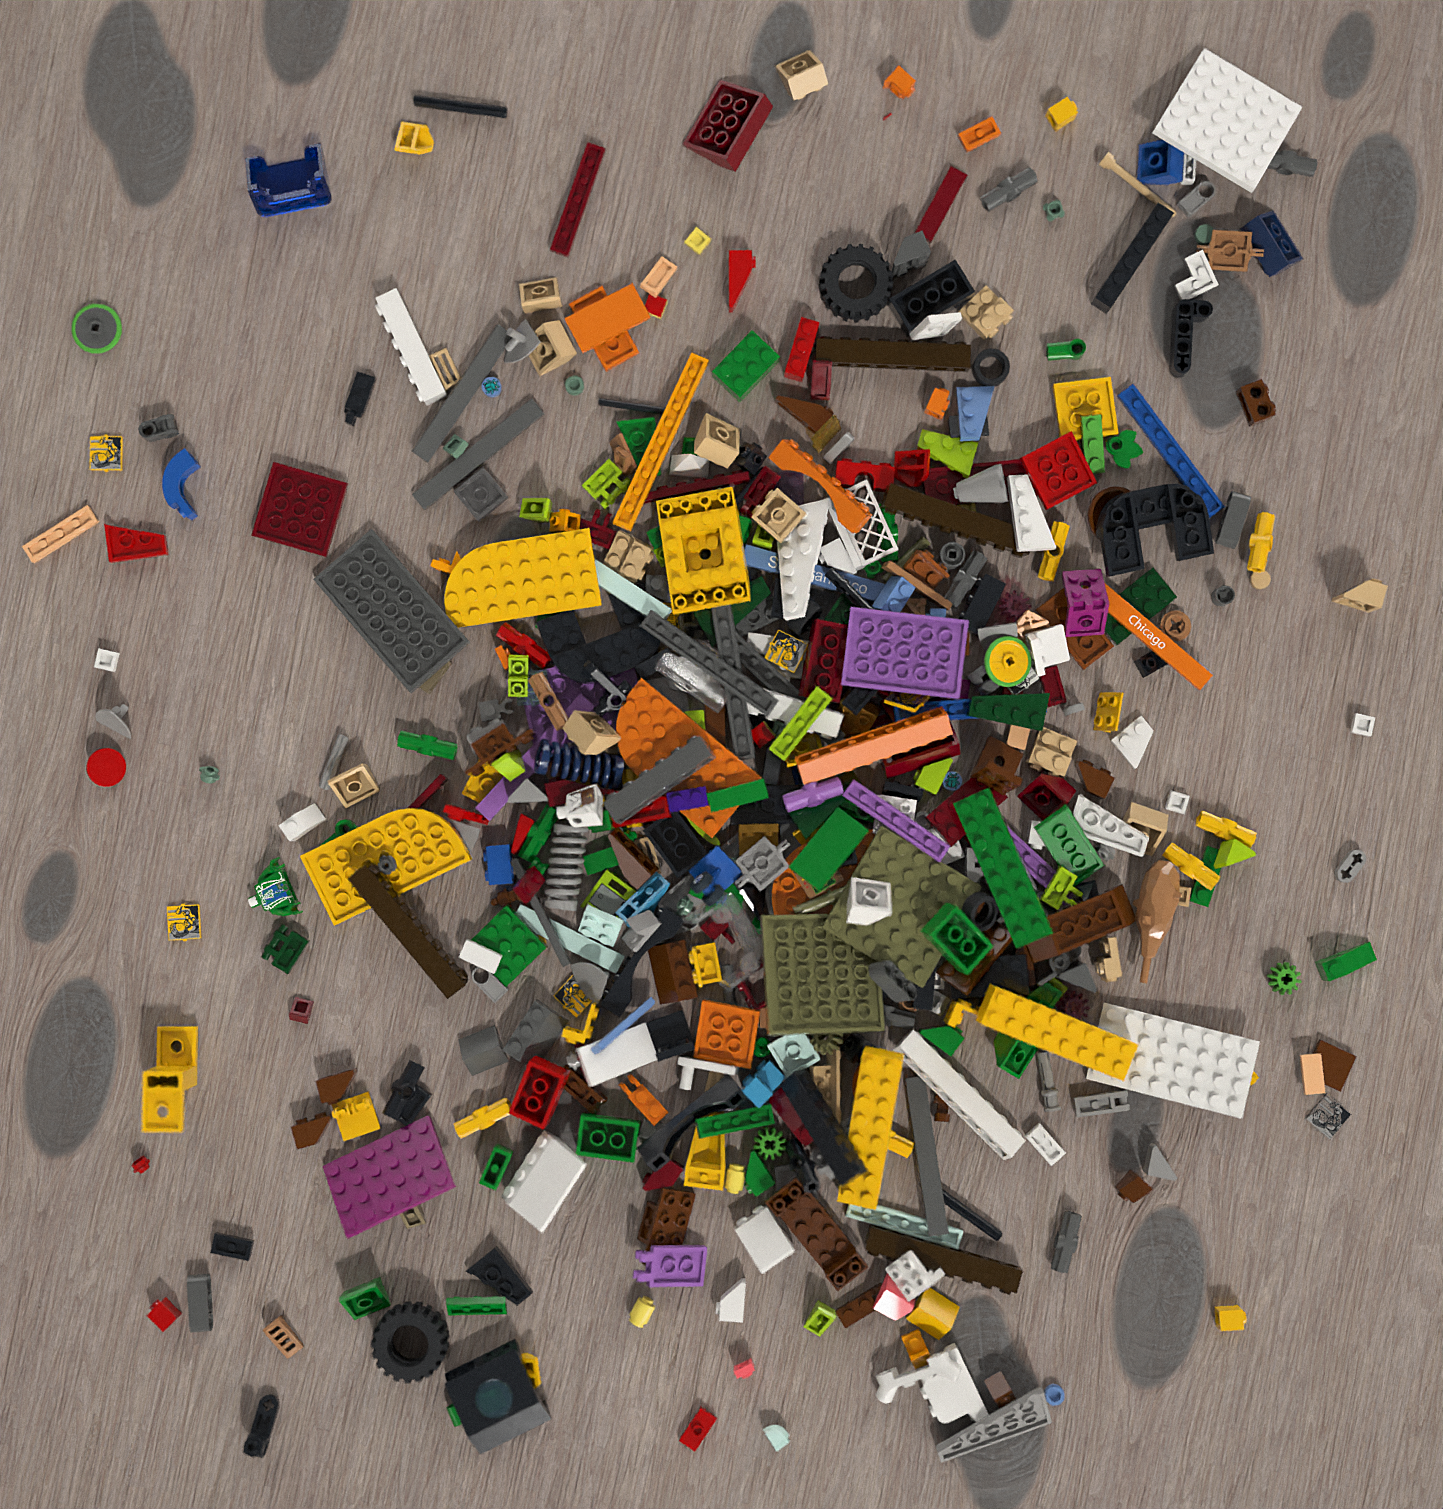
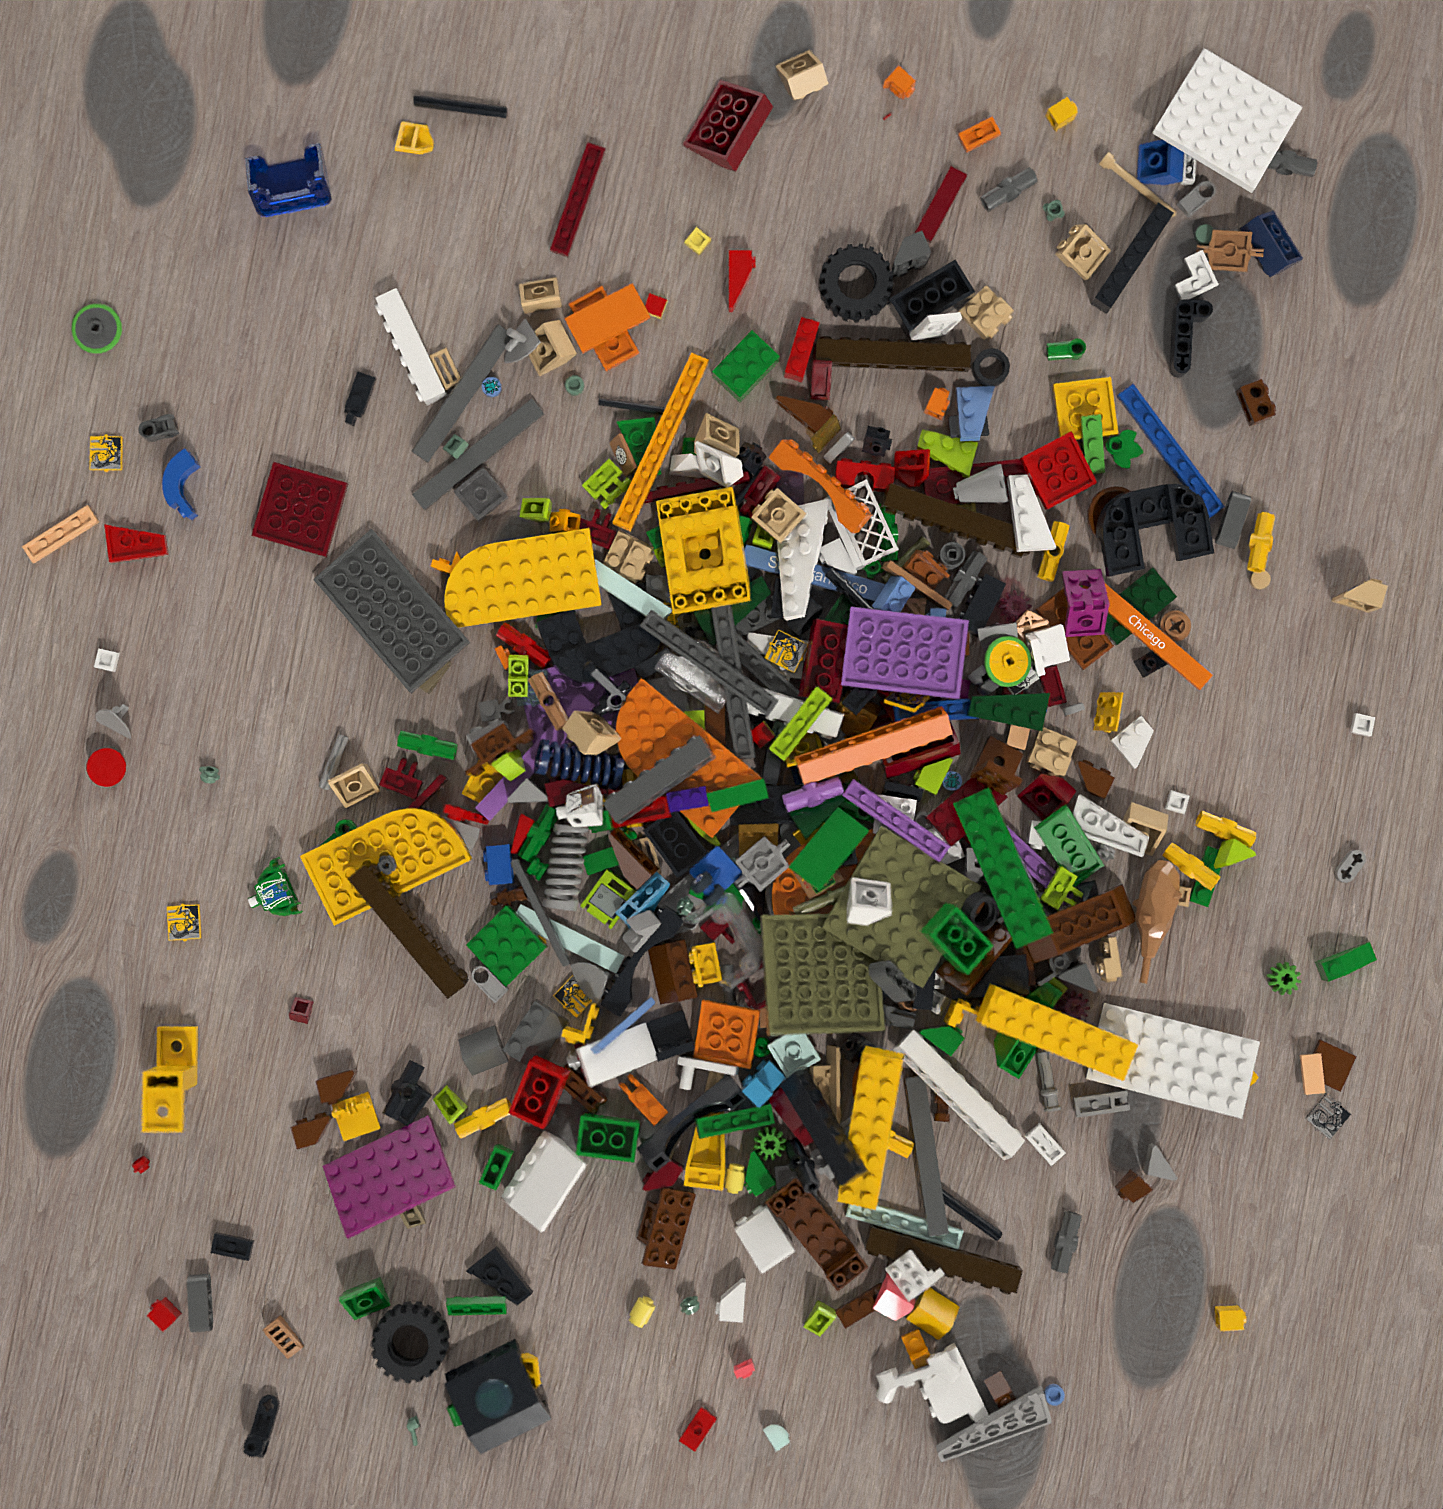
(289, 952): dark green plate -> none
(302, 822): white slope -> none
(401, 782): none -> dark red hinge
(412, 1424): none -> sand green hand
(449, 1104): none -> lime slope
(480, 956): white tile -> none
(529, 884): dark red plate -> none
(600, 926): light aqua plate -> none
(622, 459): medium nougat tile -> none
(658, 277): light nougat tile -> none
(672, 1266): medium lavender tile -> none
(690, 1305): none -> sand green plate
(718, 465): none -> white slope
(828, 1045): olive gear -> none
(876, 441): none -> black brick
(1082, 251): none -> tan plate
(1226, 595): dark grey wheel -> none

